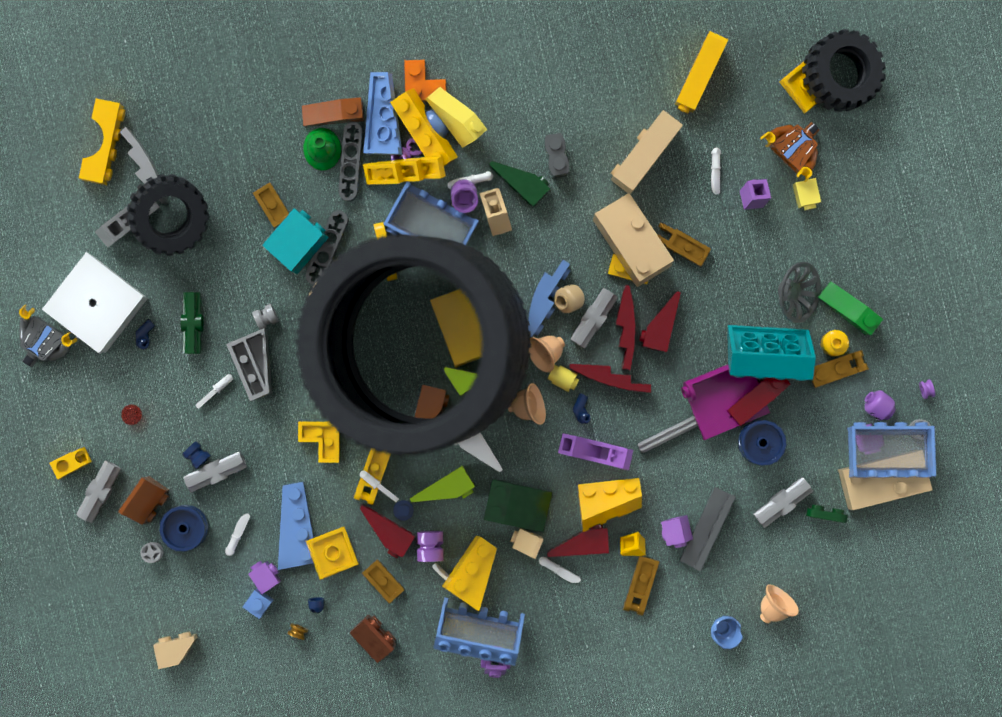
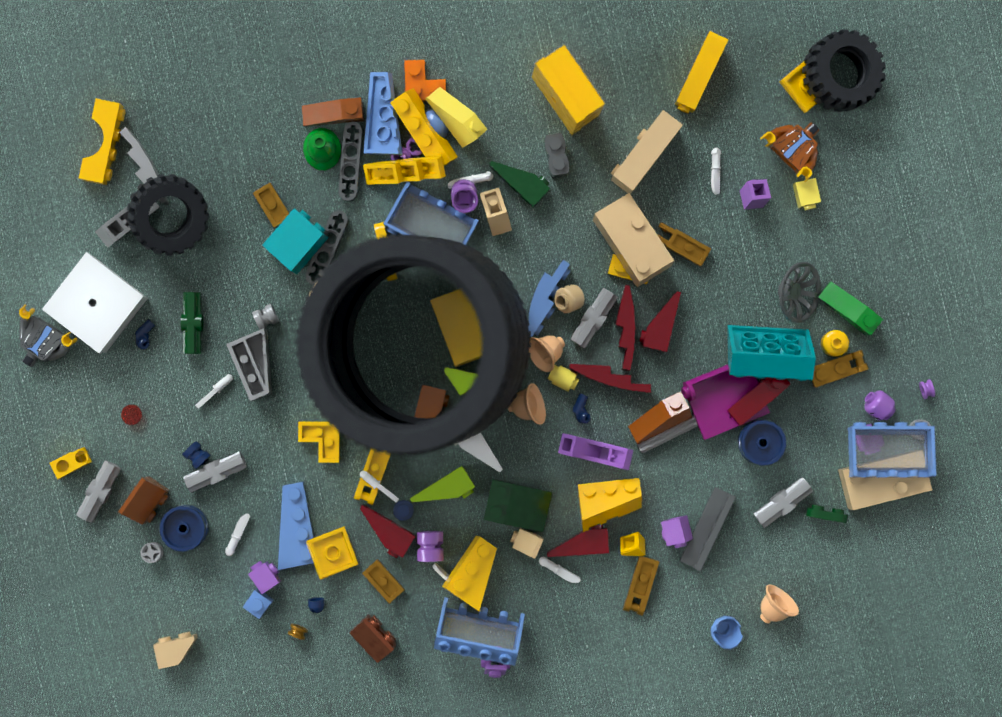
(567, 89): none -> yellow container
(661, 418): none -> dark orange slope

